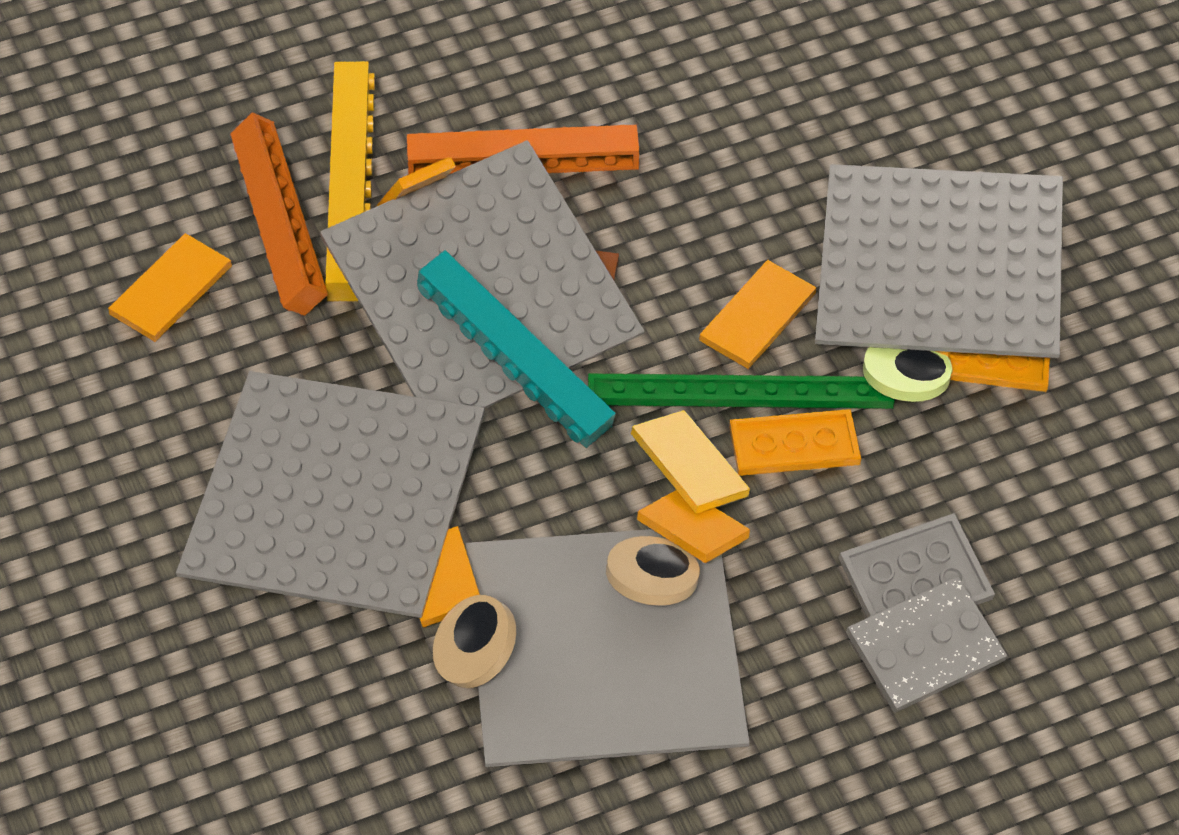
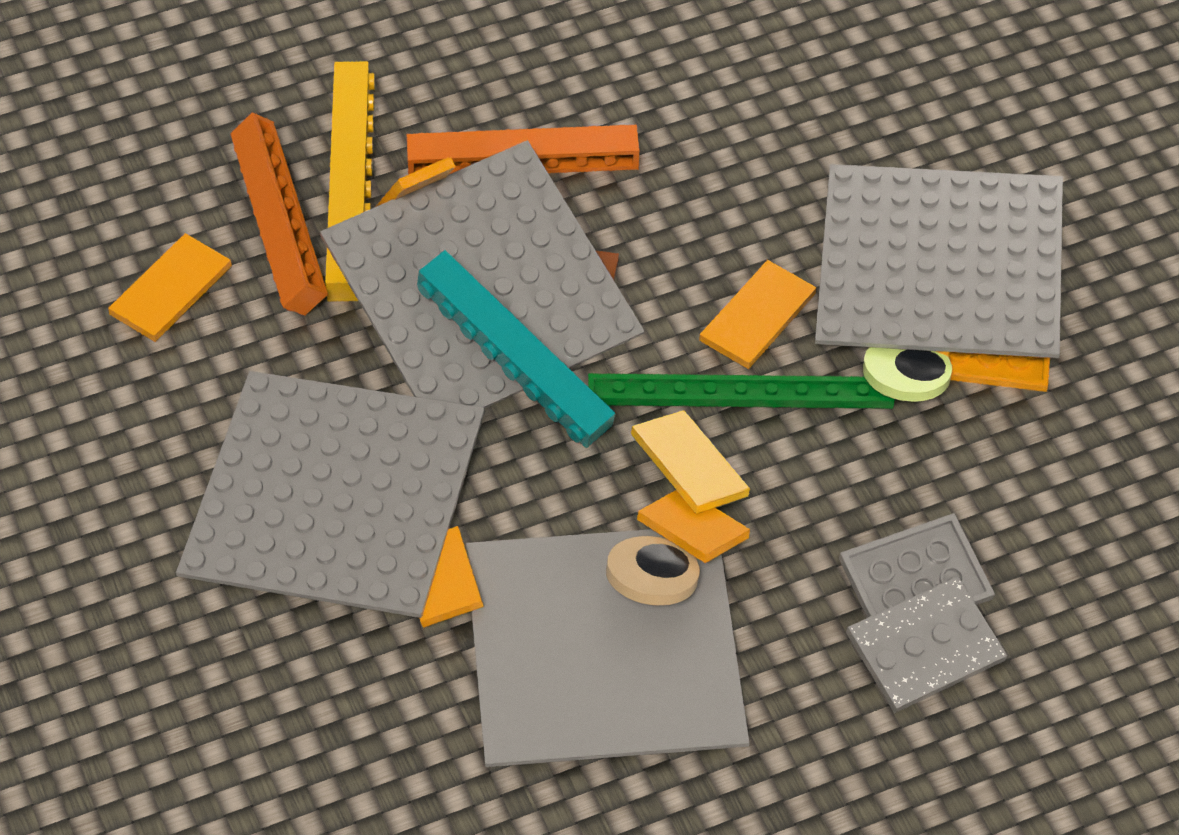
(474, 641): tan piece -> none
(794, 442): light orange tile -> none

